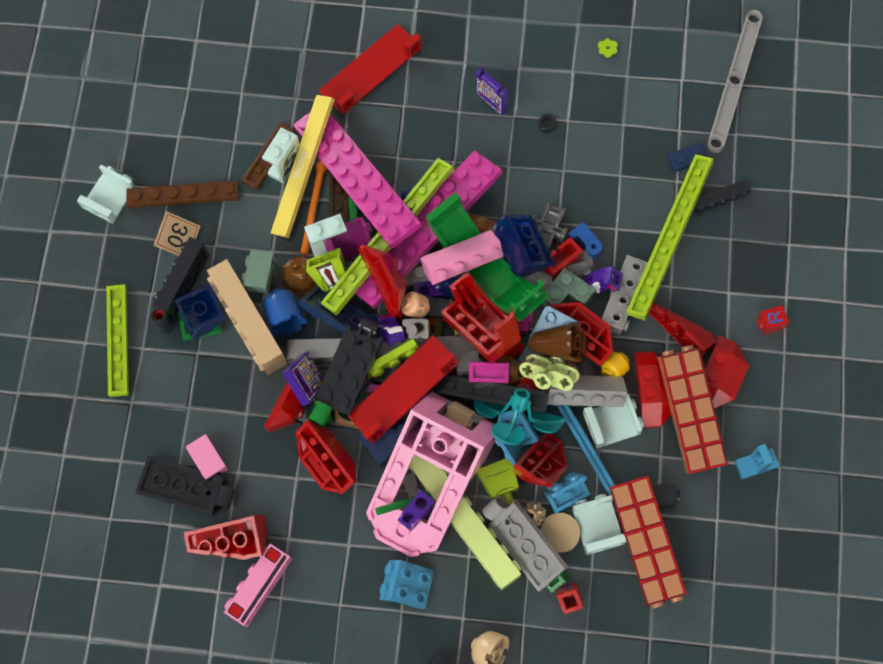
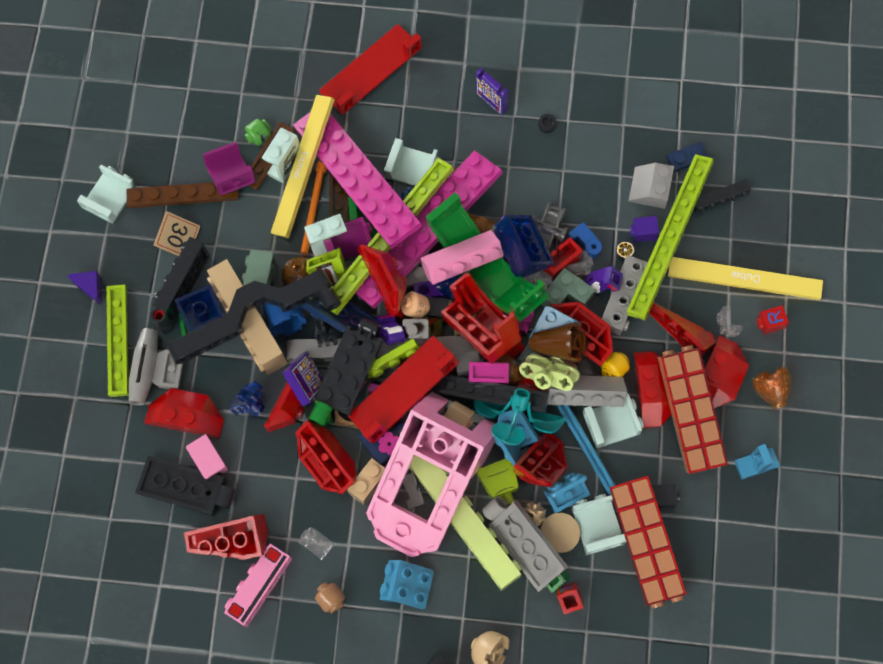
(89, 283): none -> dark purple slope
(151, 368): none -> light grey plate
(185, 413): none -> red wedge
(228, 168): none -> magenta panel
(246, 298): none -> black beam
(248, 400): none -> clear blue plant
(257, 132): none -> bright green head
(315, 542): none -> clear bracket
(325, 336): none -> black hinge
(330, 597): none -> medium nougat head
(367, 482): none -> tan brick
(384, 441): none -> dark pink plant
(395, 505): green bar -> none
(408, 164): none -> light aqua panel
(416, 510): dark purple leg -> none
(607, 43): lime plant -> none
(623, 249): none -> tile
(644, 229): none -> dark purple brick
(651, 185): none -> light grey slope
(724, 320): none -> clear bracket
(732, 91): light grey beam -> none
(745, 278): none -> light yellow tile
(773, 387): none -> clear orange piece

